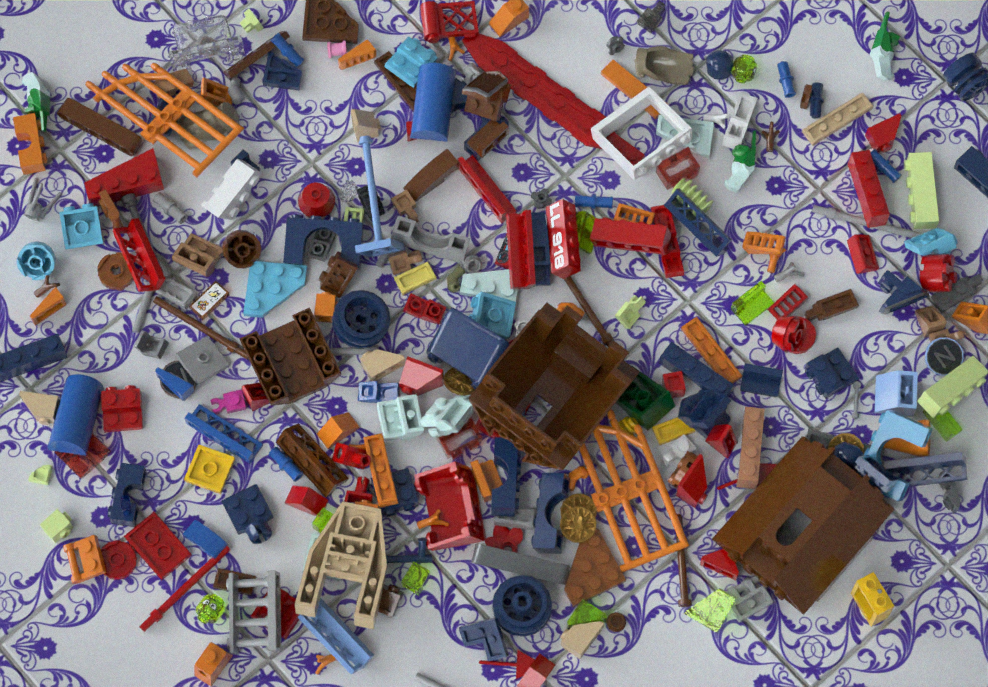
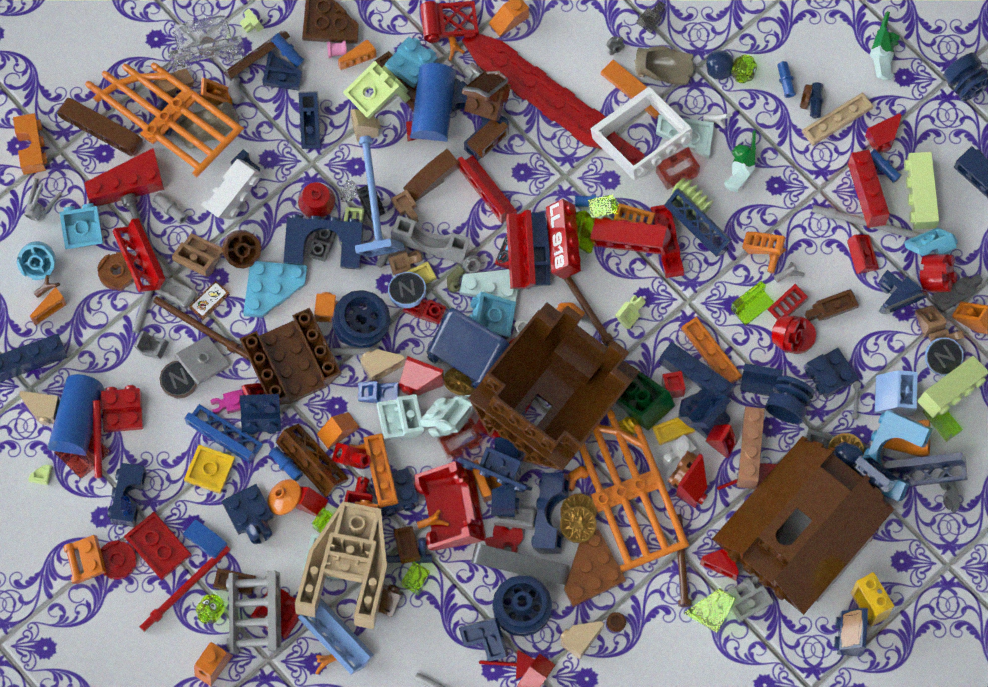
(37, 98): green animal -> none
(57, 525): yellowish green brick -> none
(97, 439): none -> red bar
(109, 209): dark orange plate -> none
(176, 385): blue slope -> none
(260, 413): none -> dark blue plate
(284, 497): none -> orange dish
(309, 119): none -> dark blue slope
(337, 275): reddish brown bracket -> none
(384, 87): none -> yellowish green bracket
(406, 544): none -> reddish brown tile
(407, 289): none -> black tile
(500, 466): none -> dark blue bracket
(541, 203): dark grey plate -> none
(586, 613): clear neon green slope -> none
(603, 206): none -> clear neon green brick
(739, 121): white slope -> none
(770, 136): reddish brown bar -> none
(789, 399): none -> dark blue wheel
(851, 632): none -> slope

